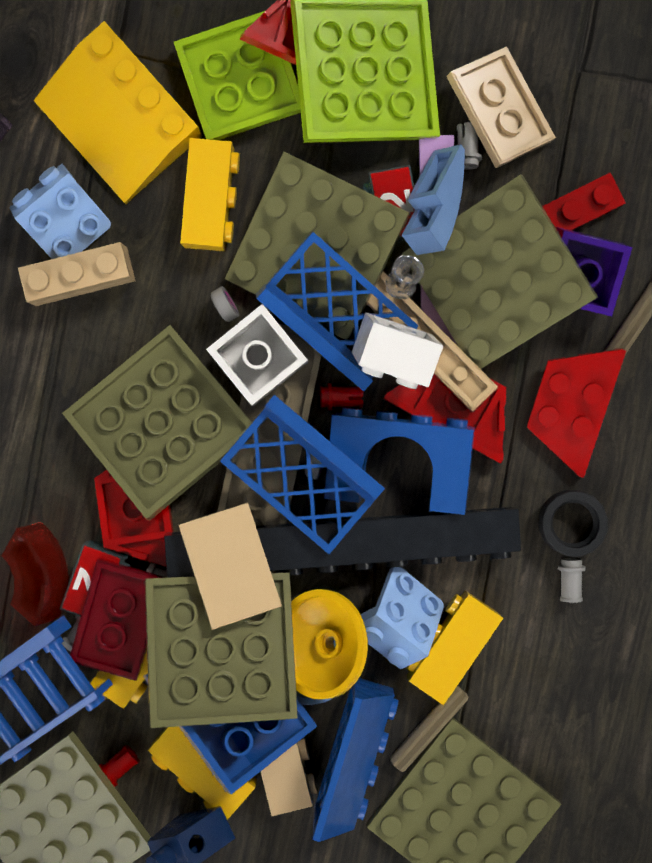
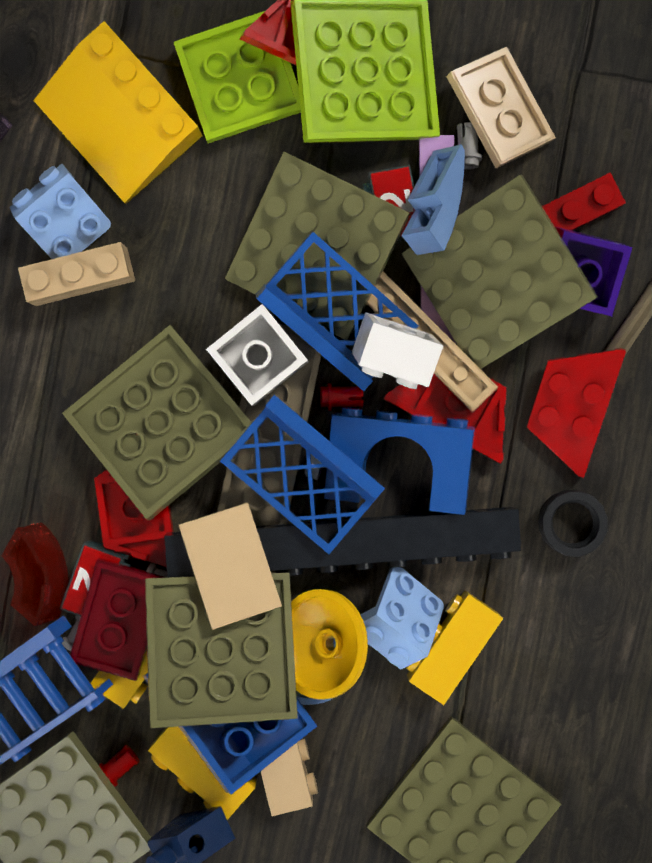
(209, 194): yellow brick -> none
(224, 304): light grey tile -> none
(353, 759): blue slope -> none
(406, 281): clear bush -> none
(428, 730): dark tan axle -> none
(571, 580): light grey pin -> none

